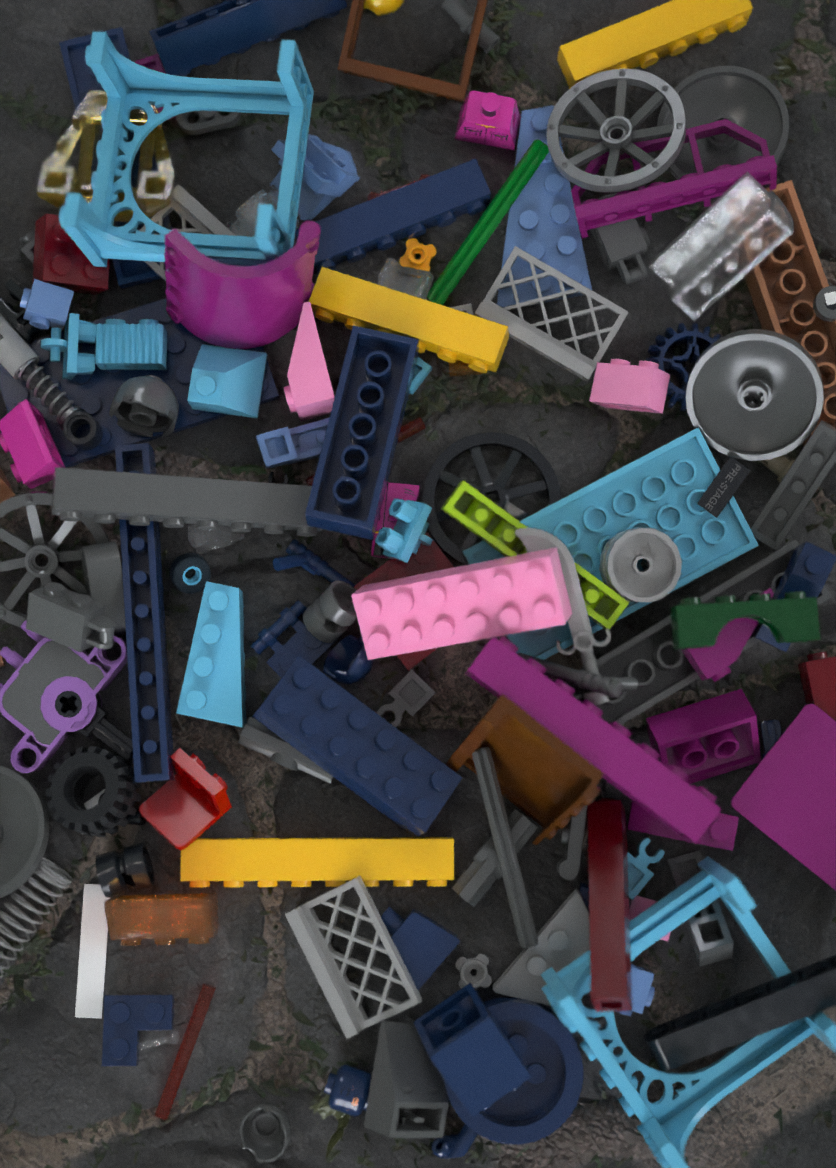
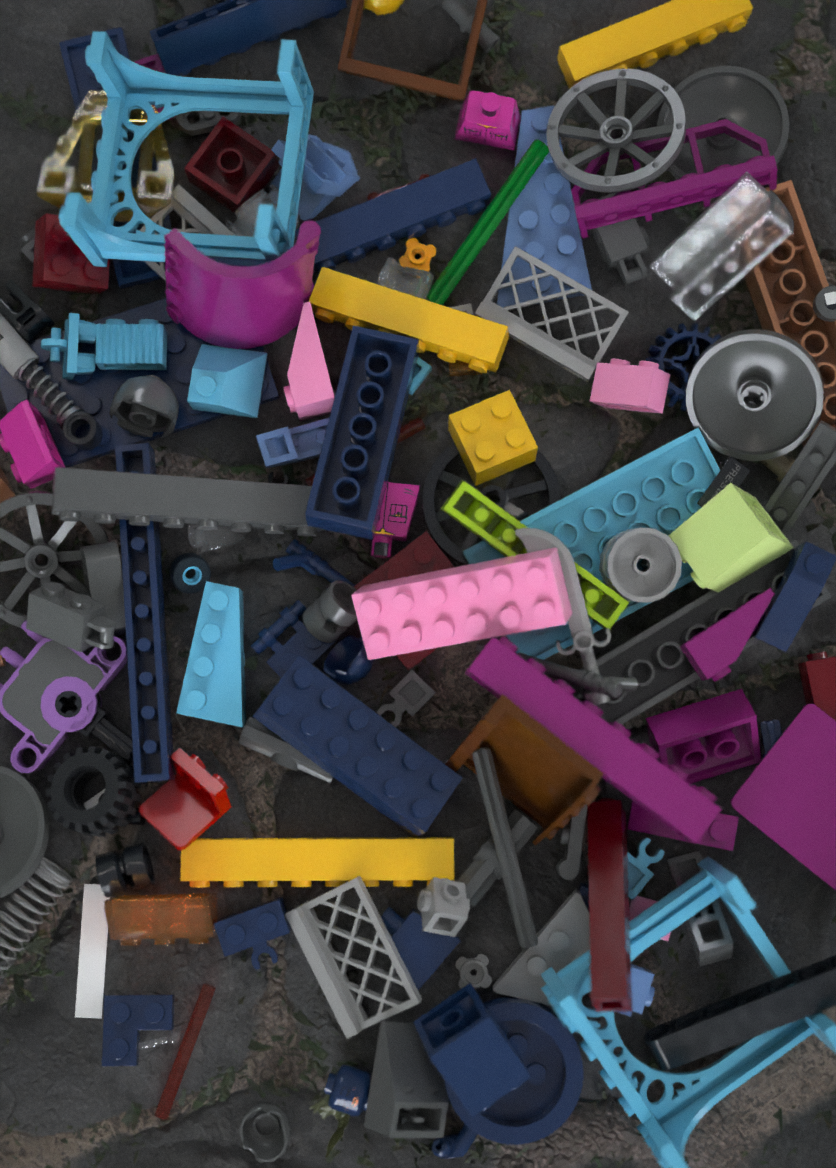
(46, 305): medium blue brick -> none
(231, 165): none -> dark red brick
(254, 929): none -> dark blue brick
(408, 531): medium azure hips -> none
(443, 906): none -> light grey brick
(492, 437): none -> yellow brick
(729, 539): none -> yellowish green slope
(788, 619): dark green arch -> none

